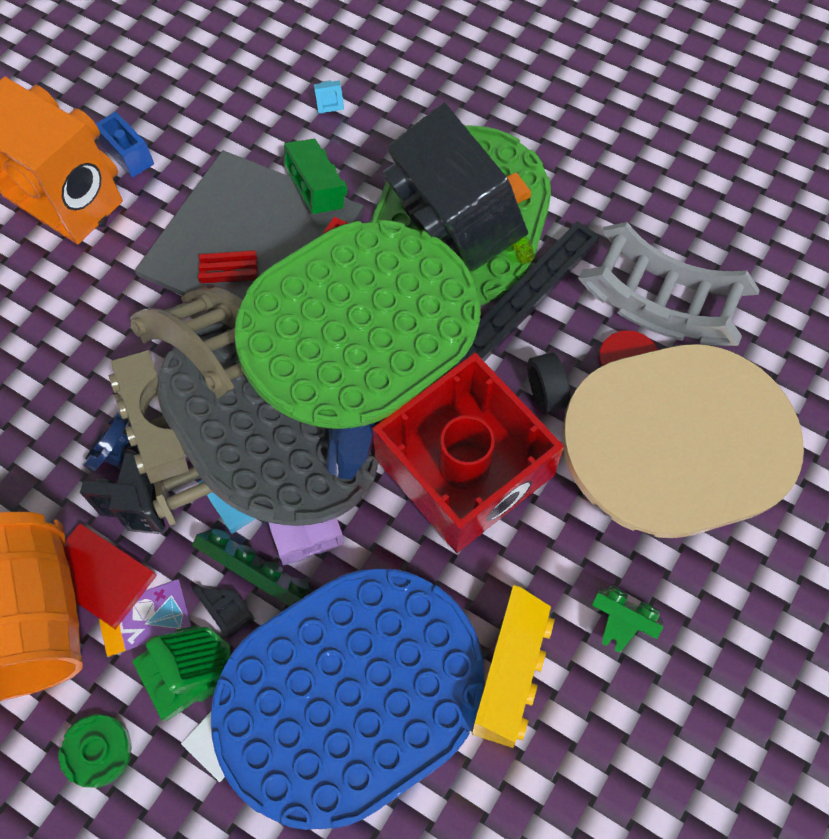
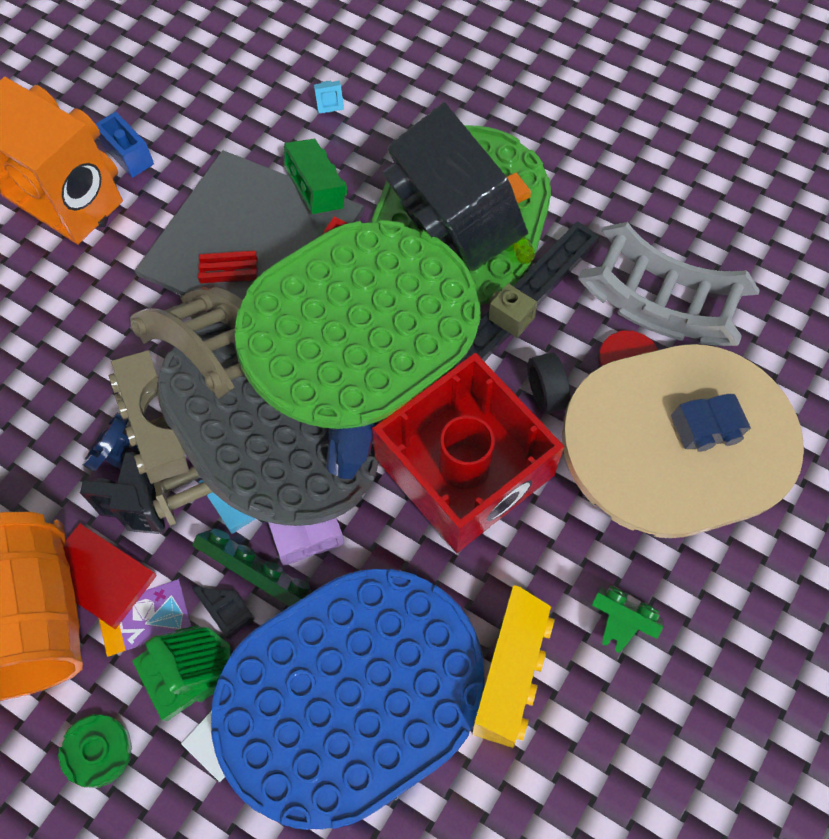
(512, 310): none -> olive brick
(710, 422): none -> dark blue brick

